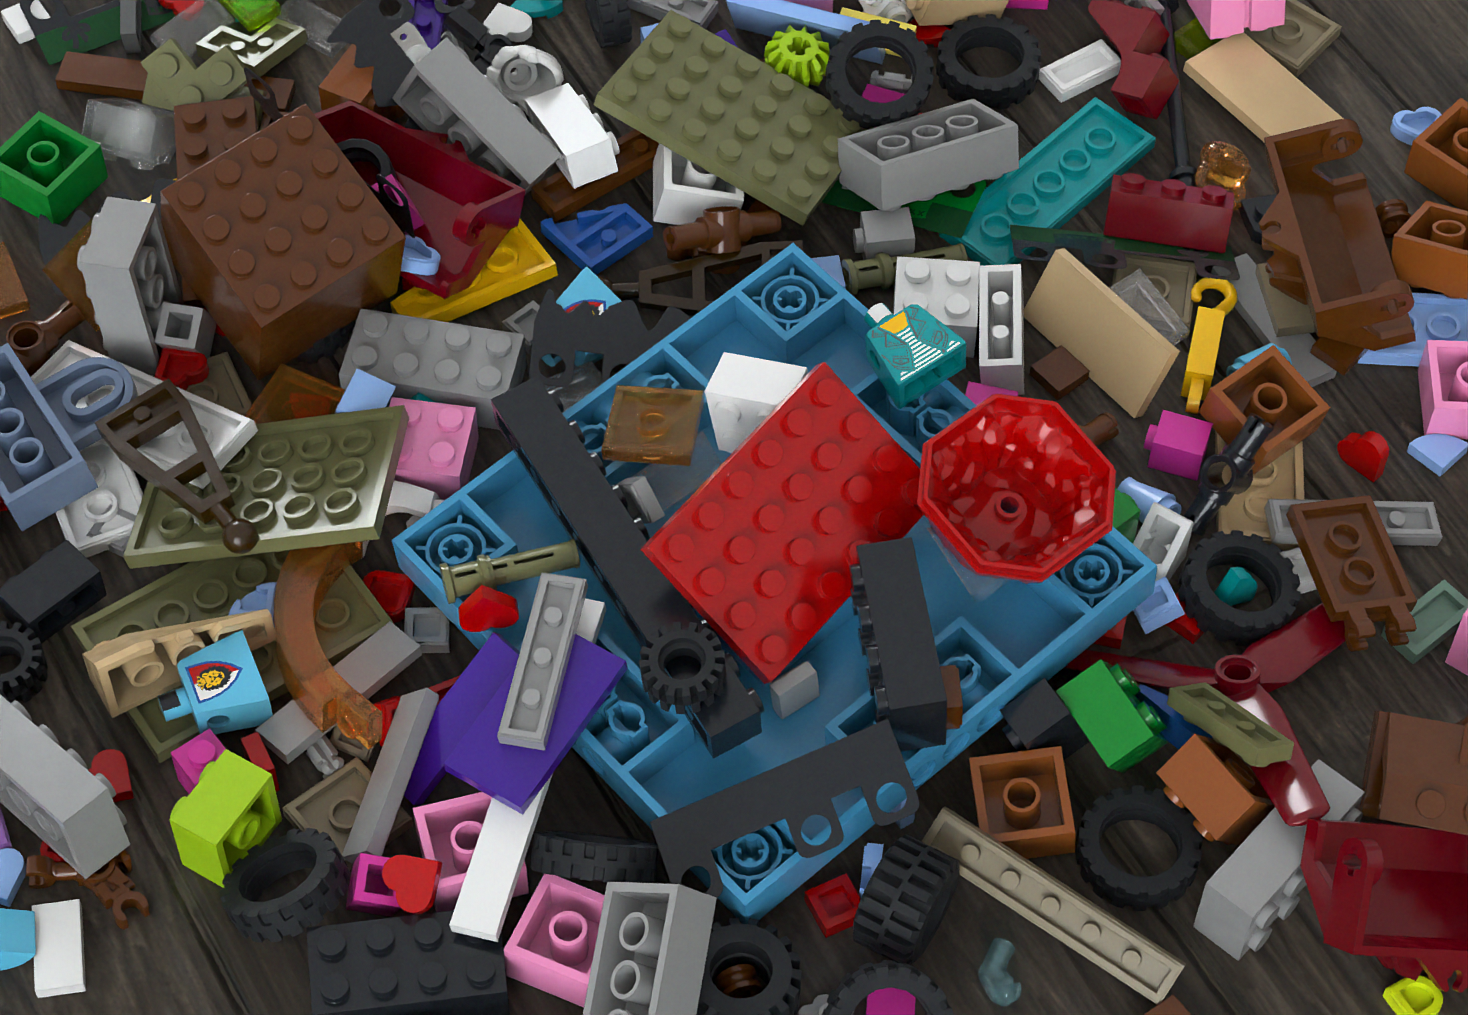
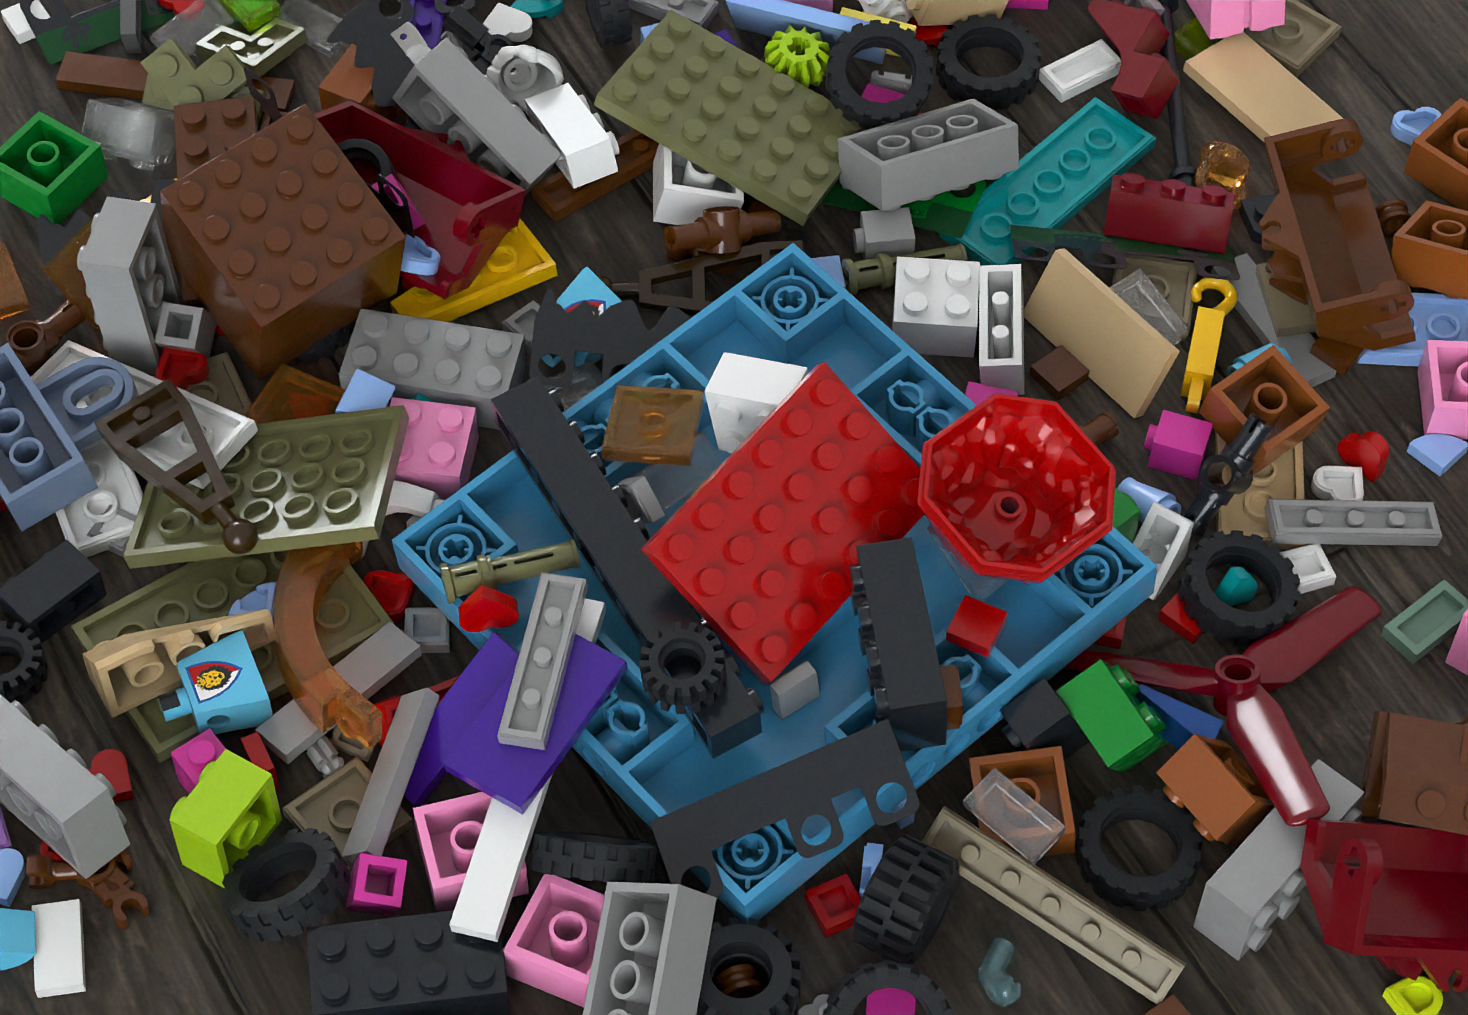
(413, 880): red tile -> none
(599, 236): blue wing -> none
(911, 351): teal torso -> none
(976, 626): none -> red tile
(1014, 816): none -> clear tile
(1159, 607): light blue tile -> none
(1230, 724): olive plate -> none
(1338, 483): none -> white tile
(1354, 568): reddish brown tile -> none

